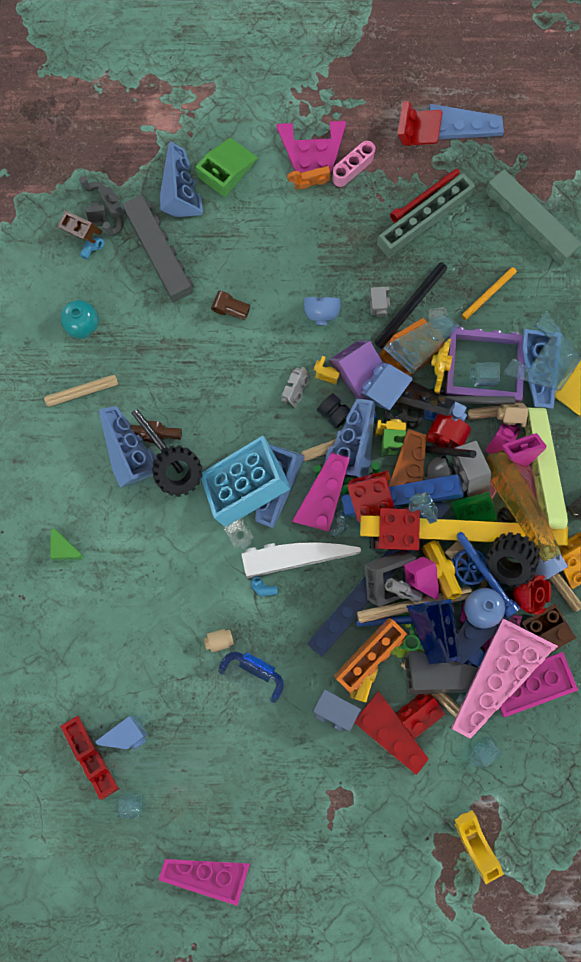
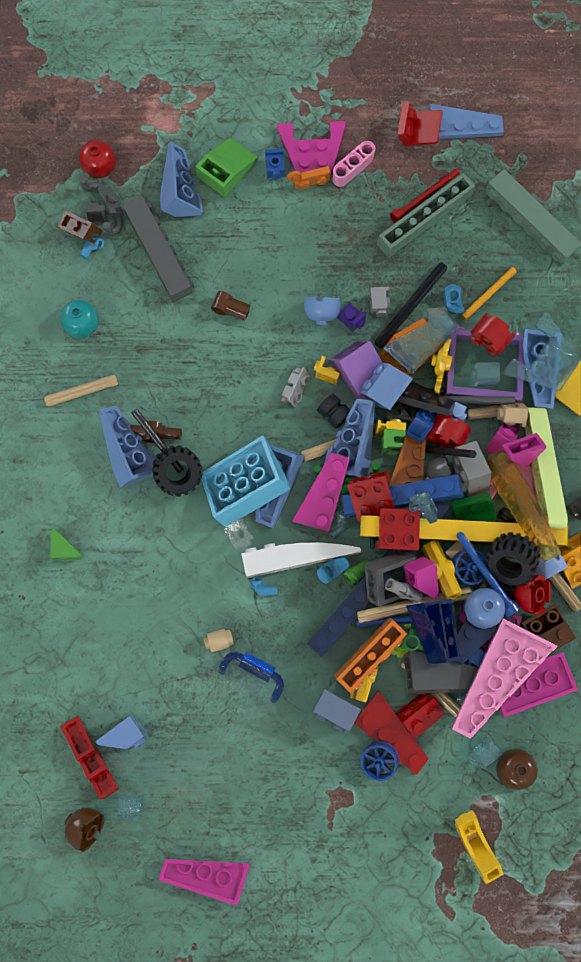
(82, 827): none -> reddish brown cylinder
(97, 159): none -> red cylinder
(275, 163): none -> blue brick
(332, 569): none -> dark azure hair
(352, 317): none -> dark purple bracket
(355, 573): none -> bright green cone
(379, 761): none -> blue wheel
(420, 425): none -> blue bracket
(452, 299): none -> dark azure hair
(492, 334): none -> red brick
(517, 769): none -> reddish brown cylinder

